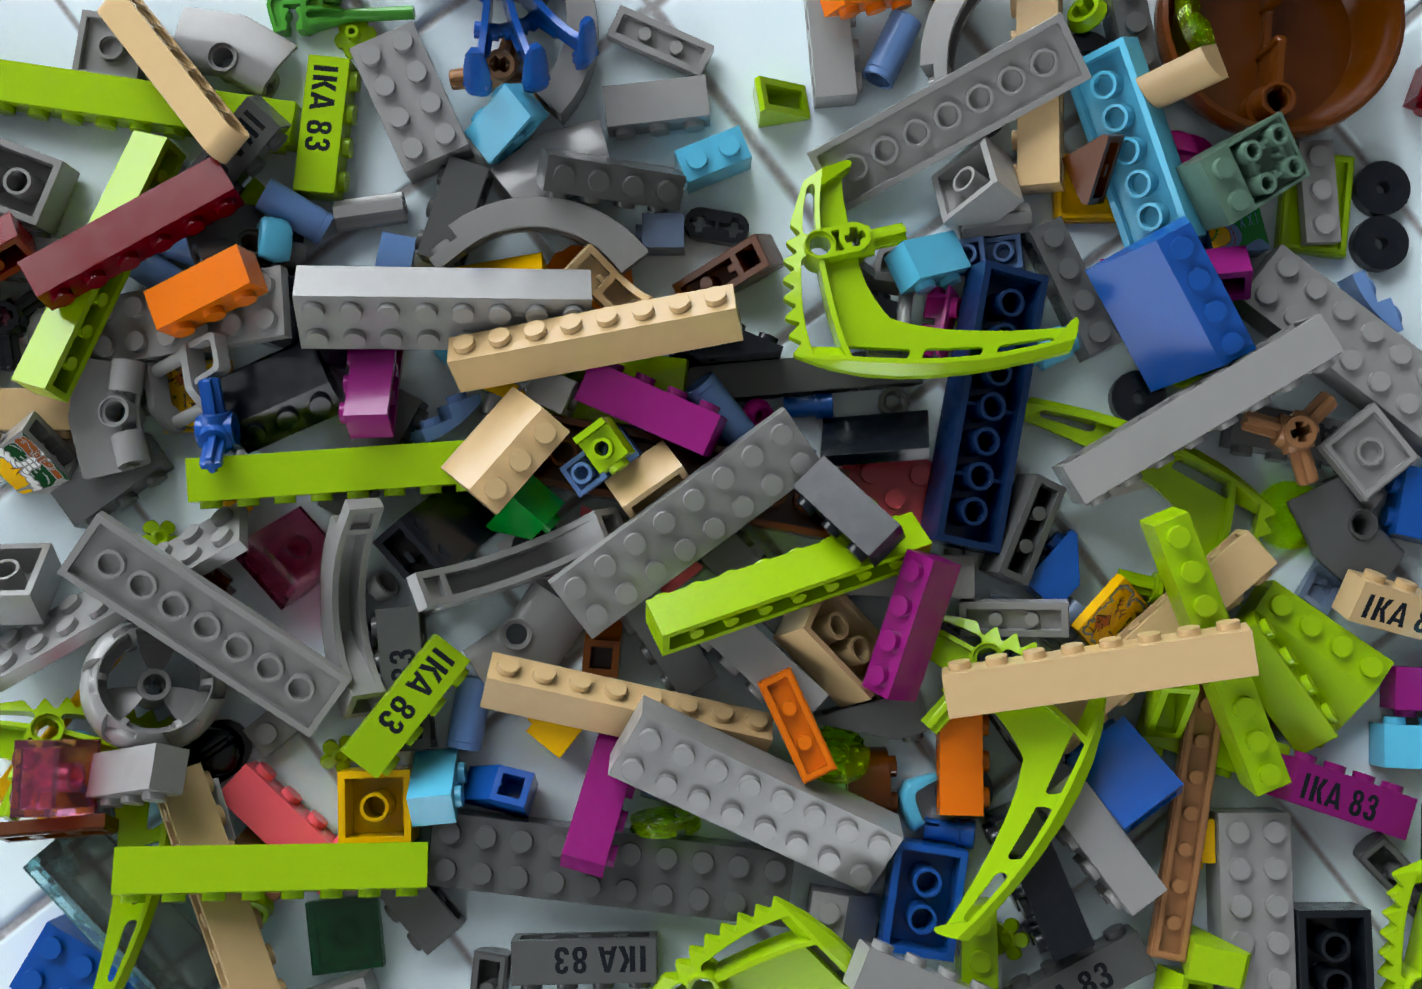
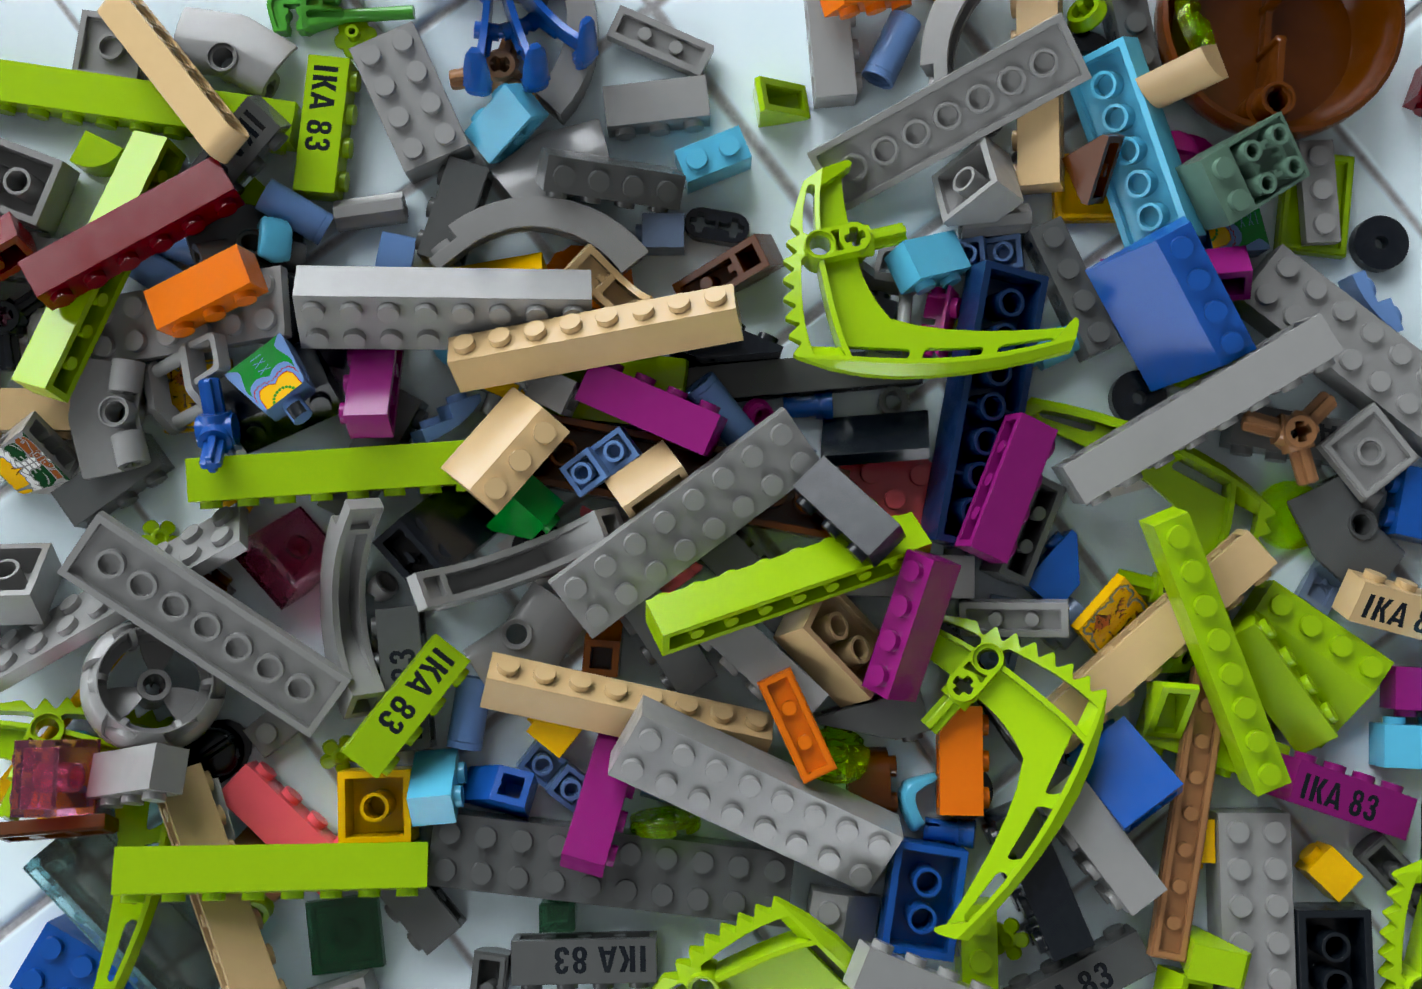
(96, 155): none -> lime brick
(275, 381): none -> torso
(555, 774): none -> medium blue slope
(557, 916): none -> clear green slope
(619, 448): lime brick -> none
(1007, 488): none -> magenta brick
(1100, 669): tan brick -> none
(1327, 870): none -> yellow brick
(1393, 181): black piece -> none

